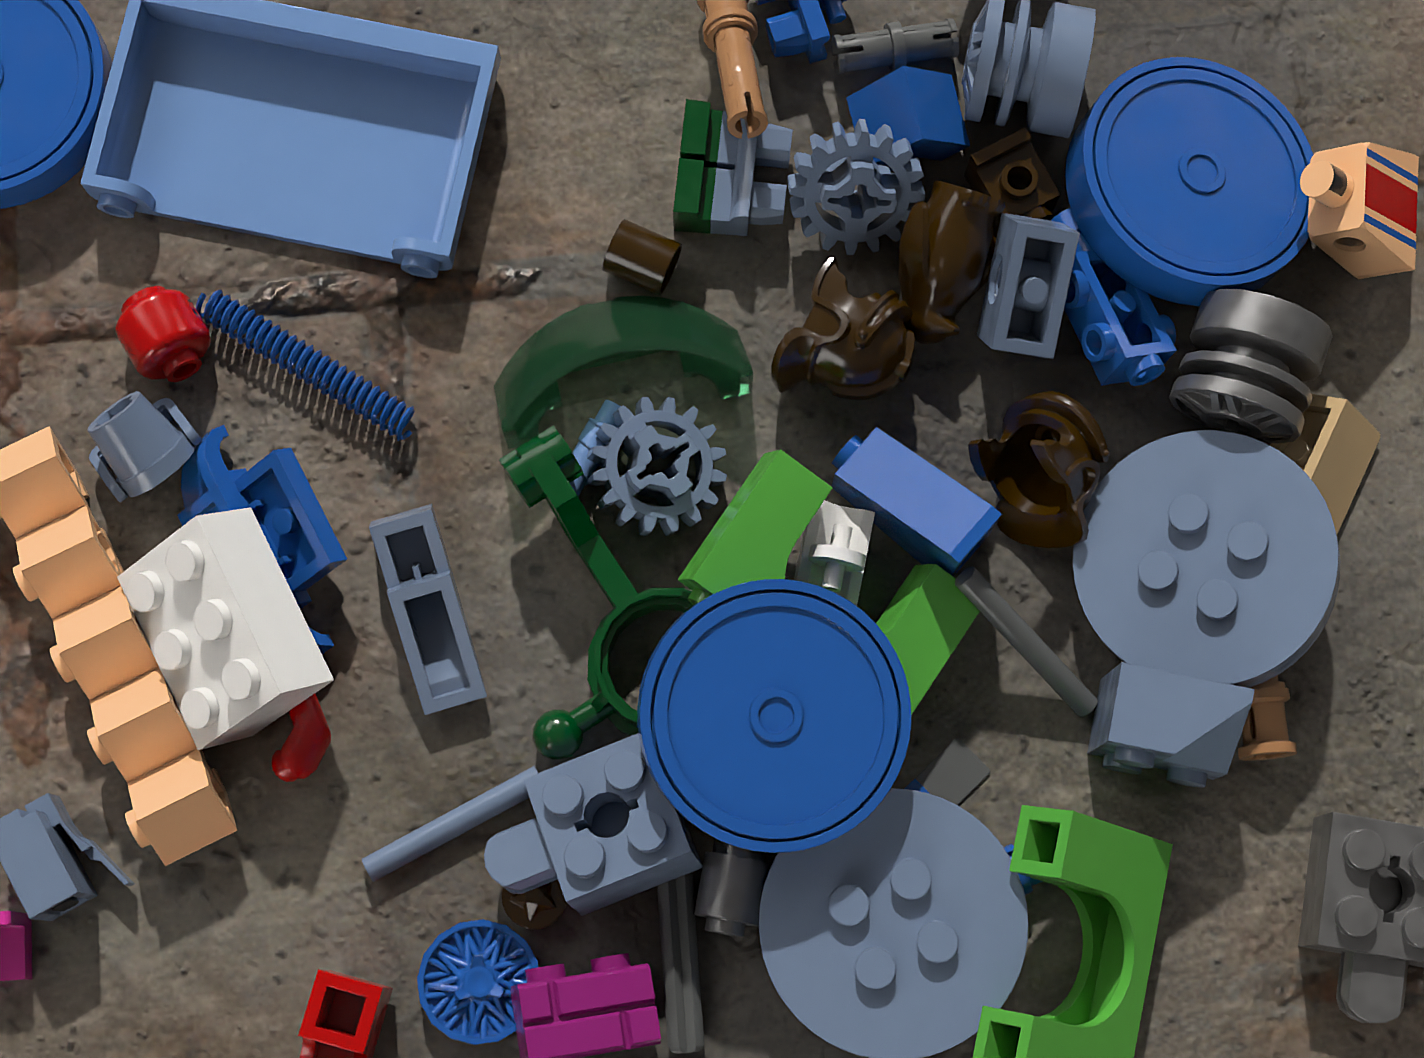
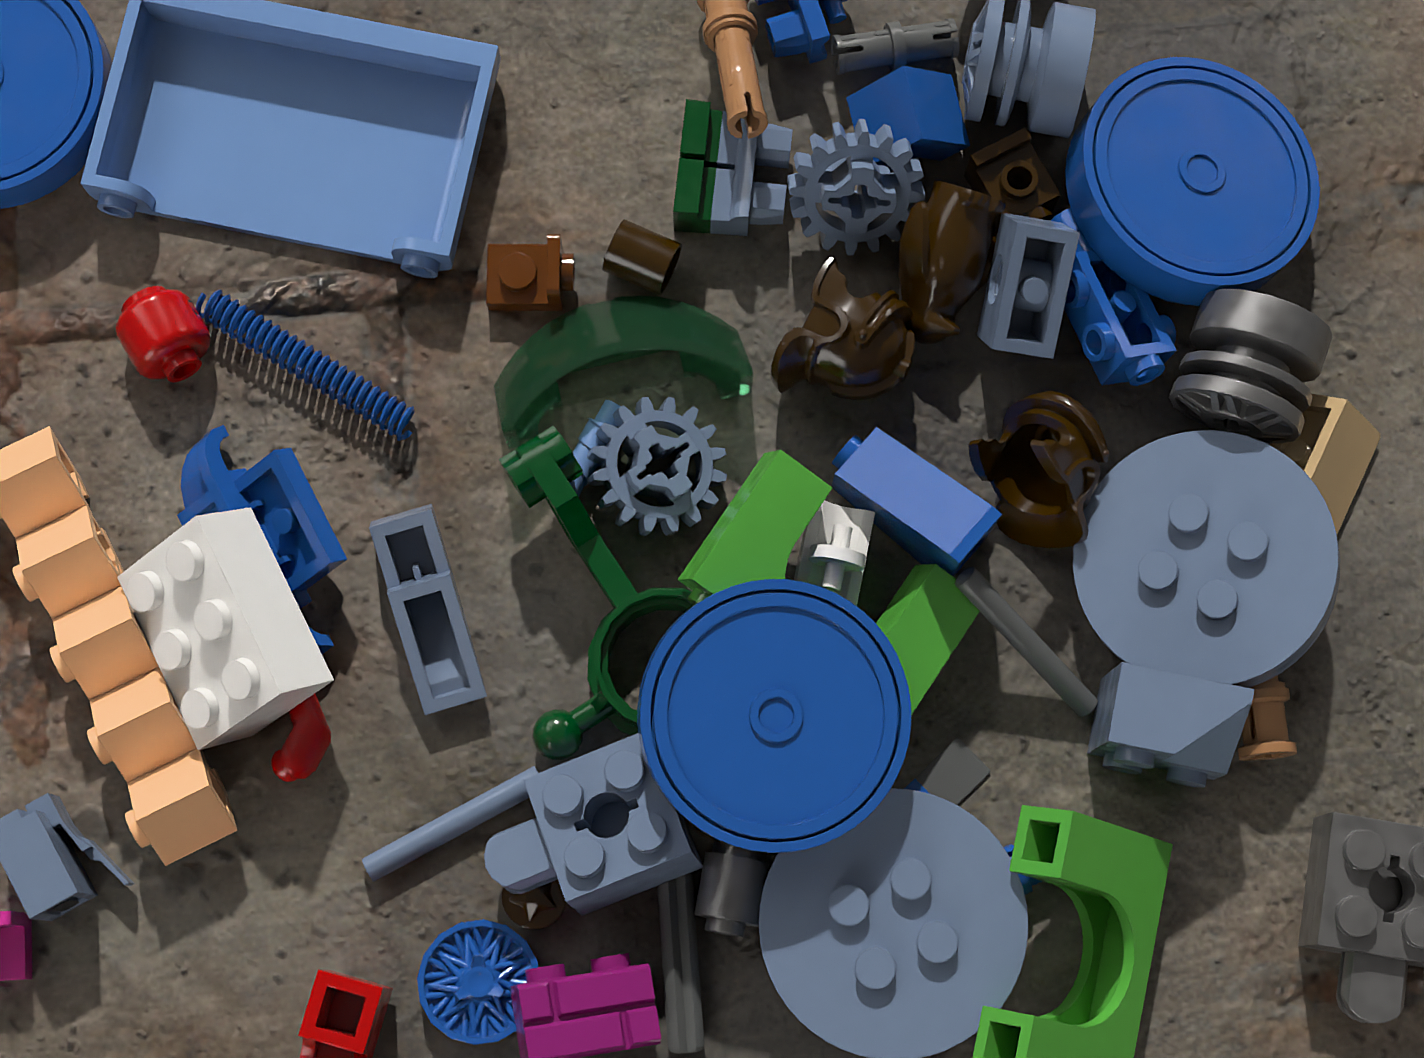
(140, 444): sand blue piece -> none
(529, 276): none -> reddish brown bracket
(1364, 207): light nougat torso -> none

